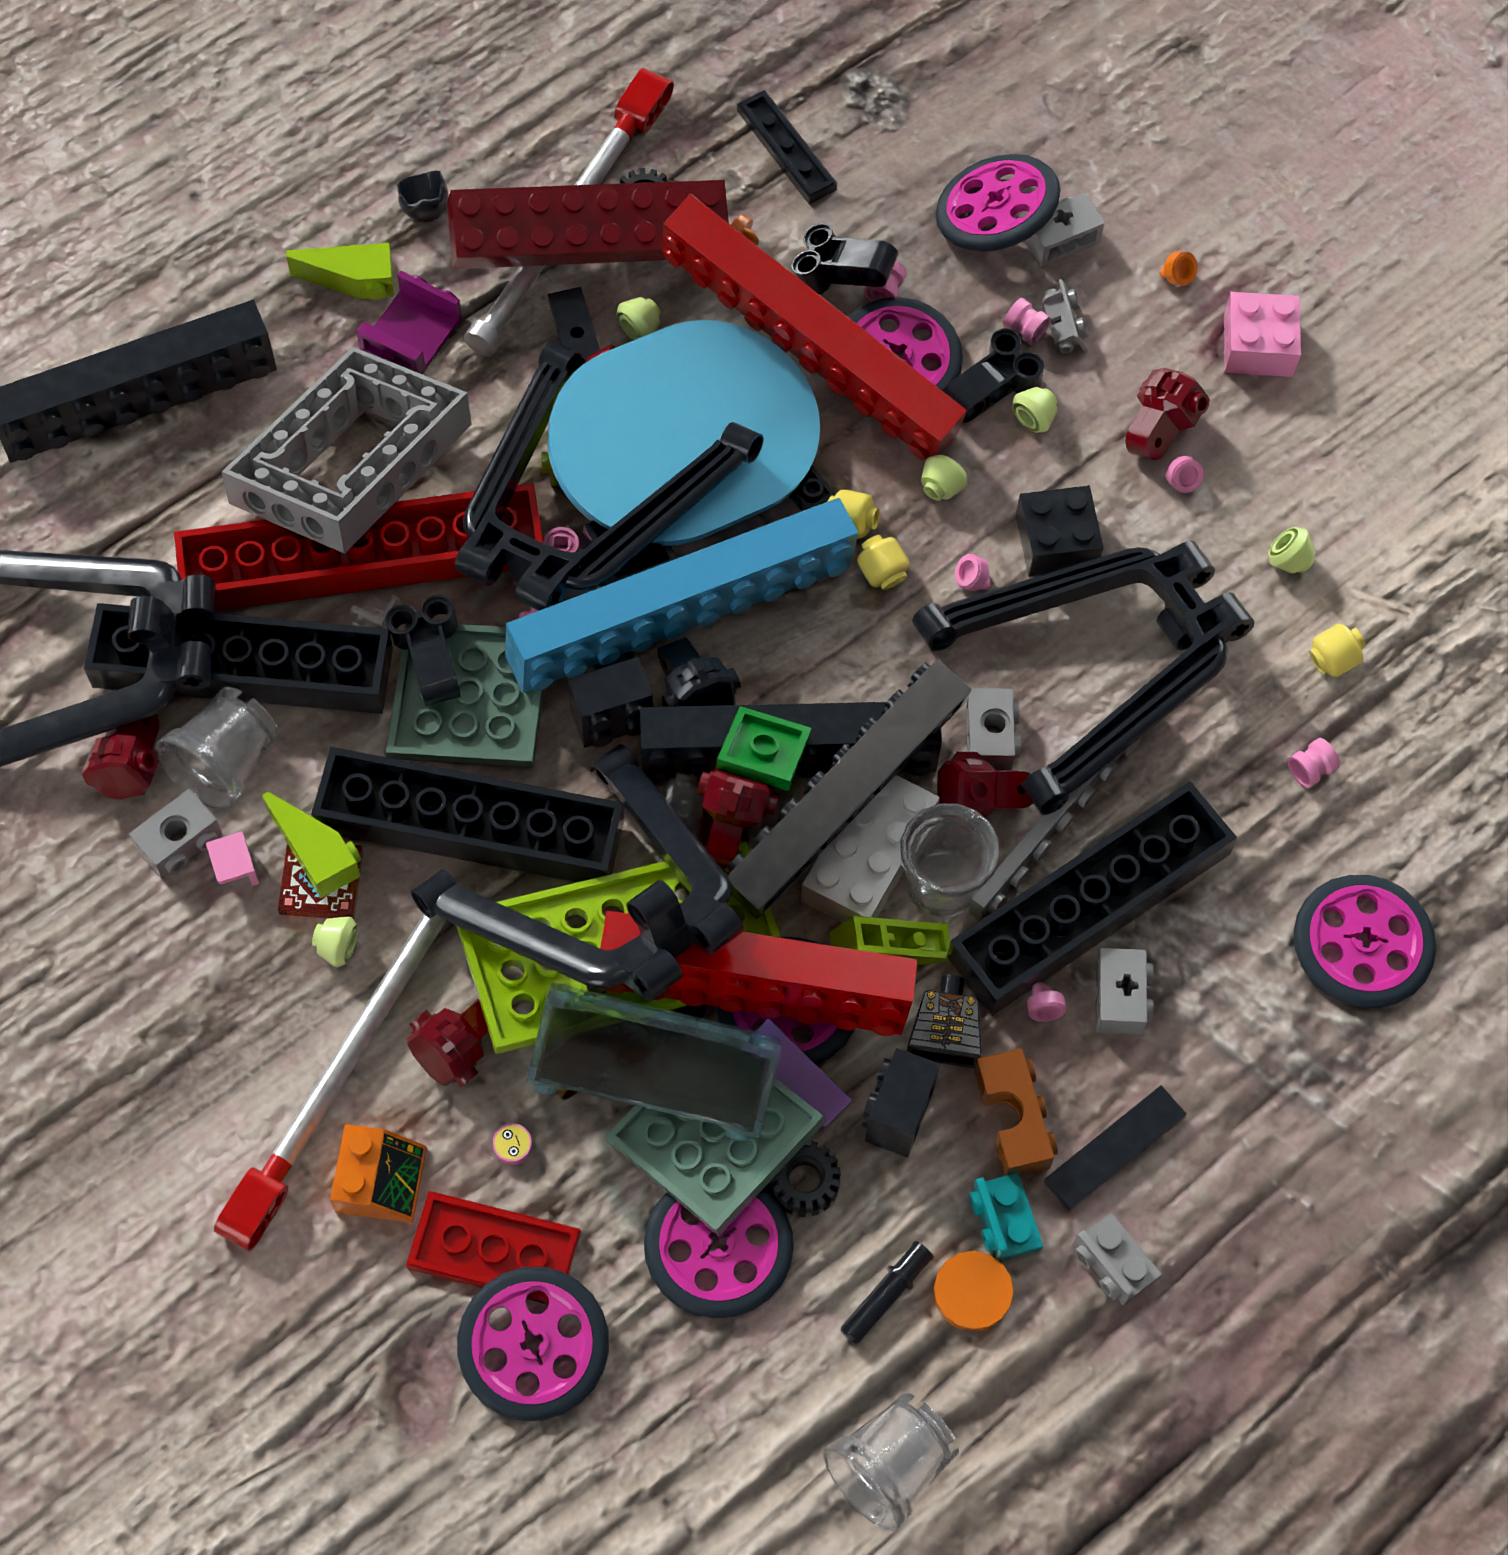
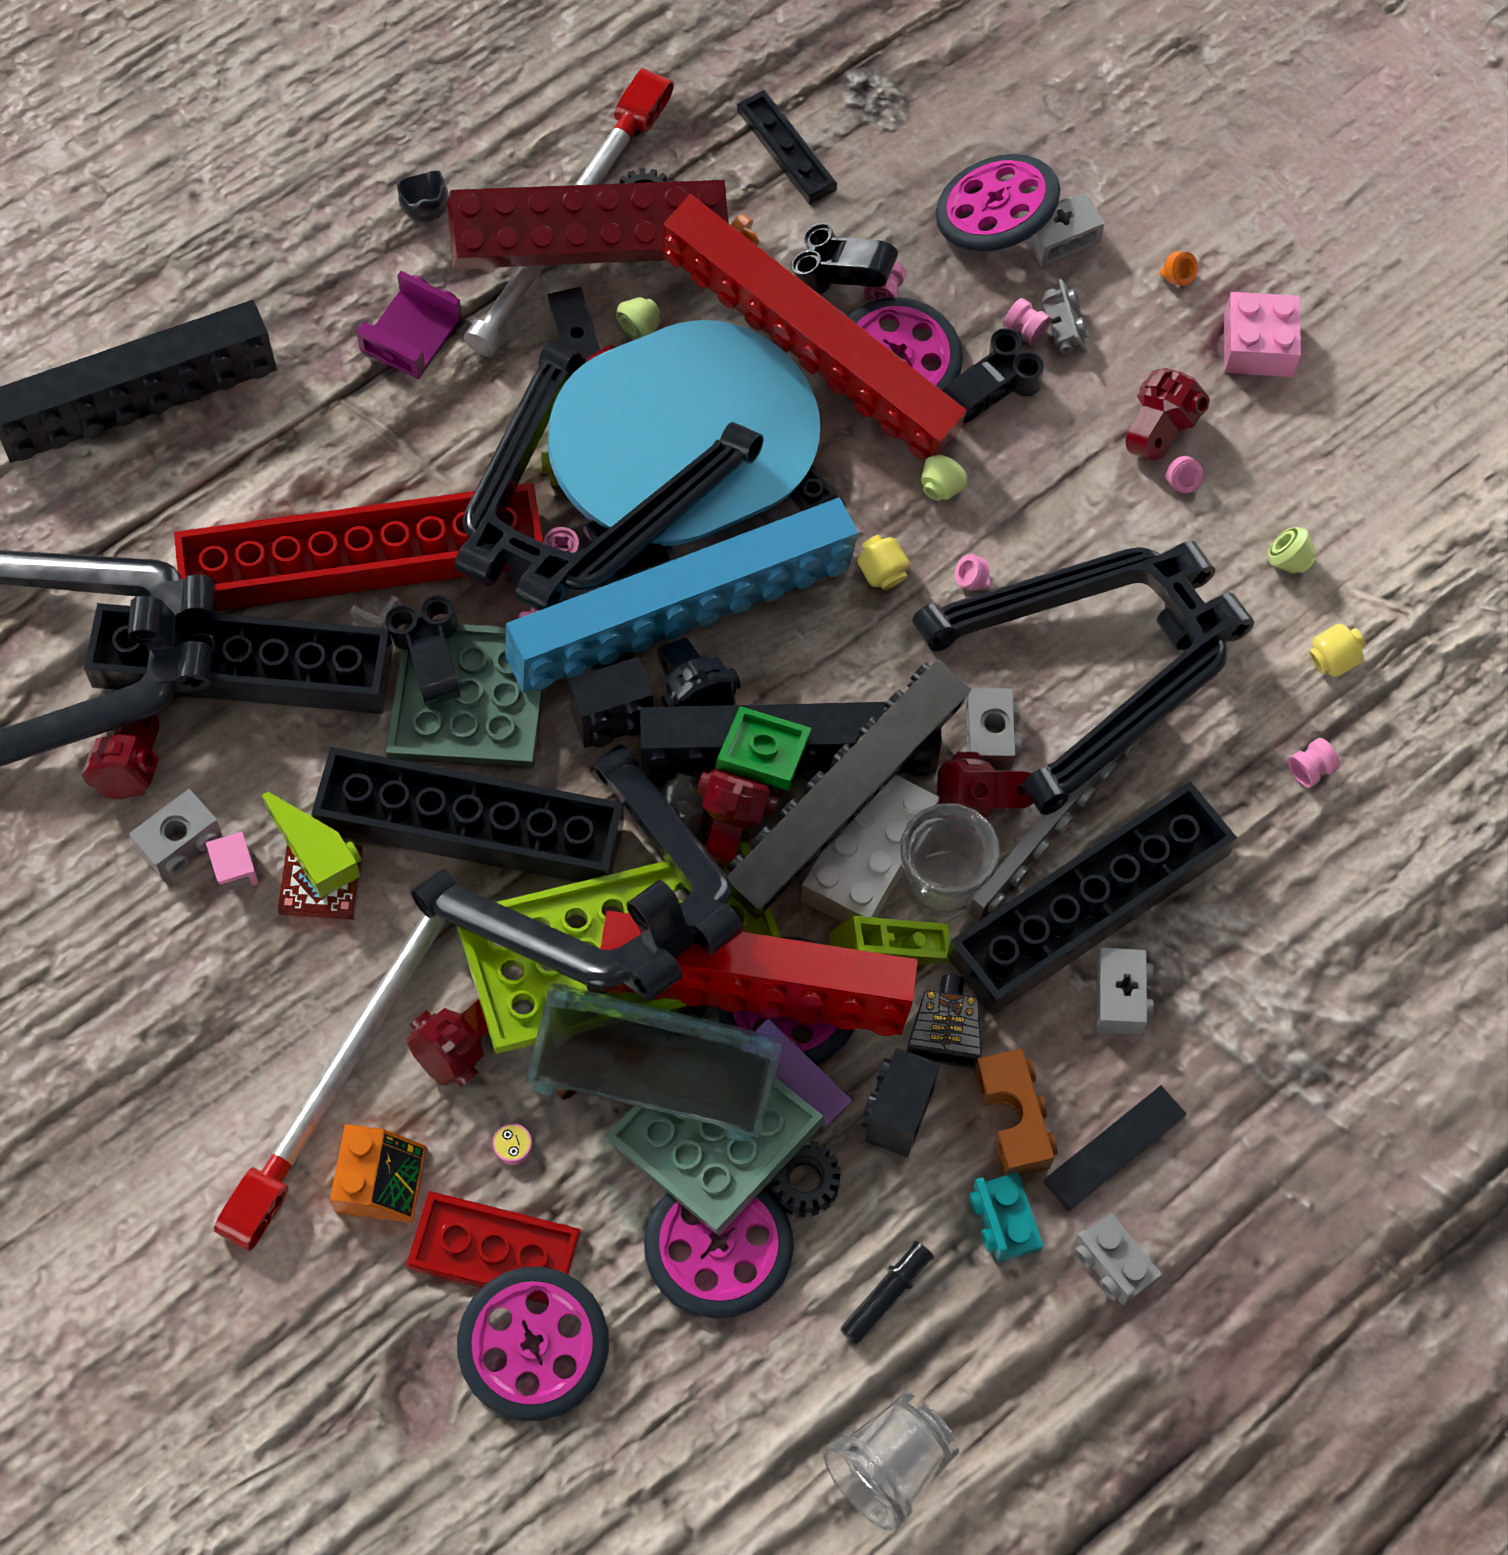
(217, 748): clear piece -> none
(268, 471): light grey brick -> none
(336, 940): yellowish green cone -> none
(353, 270): lime slope -> none
(860, 509): light yellow head -> none
(973, 1291): orange tile -> none
(1035, 409): yellowish green cone -> none
(1045, 1004): bright pink tile -> none
(1058, 529): black brick -> none
(1337, 978): wedge -> none

